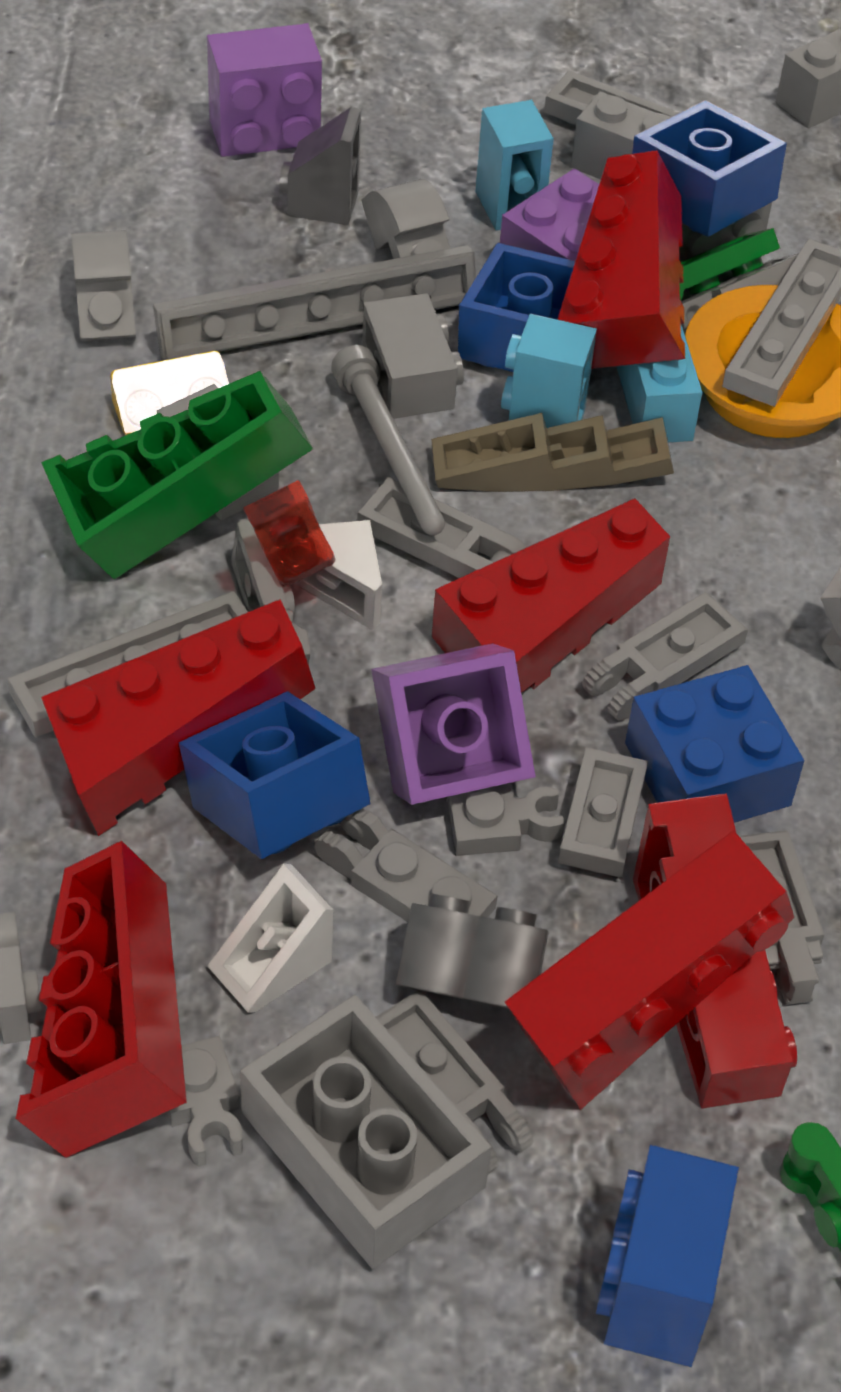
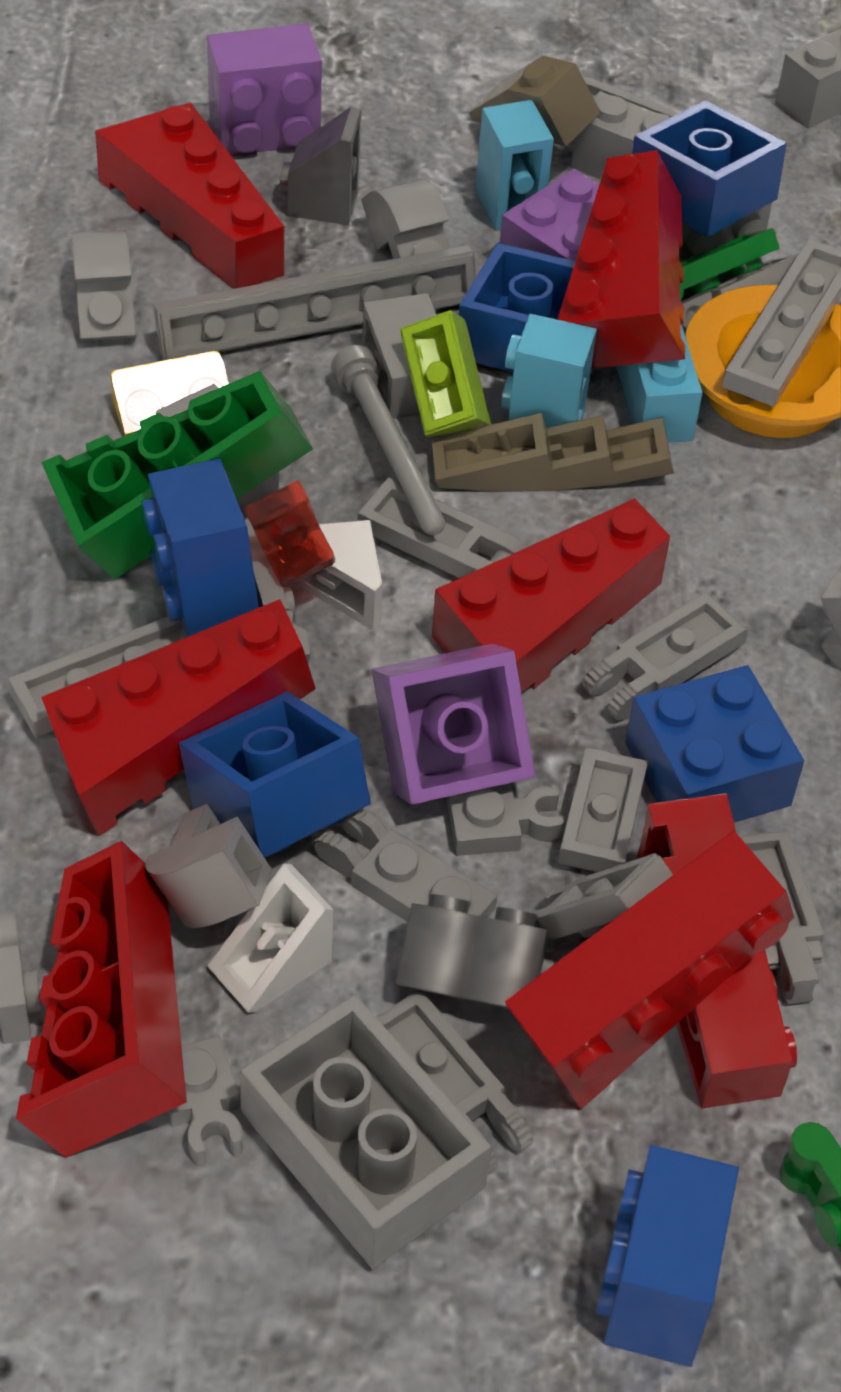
(196, 192): none -> red wedge
(199, 546): none -> blue brick
(210, 869): none -> light grey brick
(444, 375): none -> lime slope
(556, 92): none -> dark tan slope
(598, 898): none -> light grey hinge

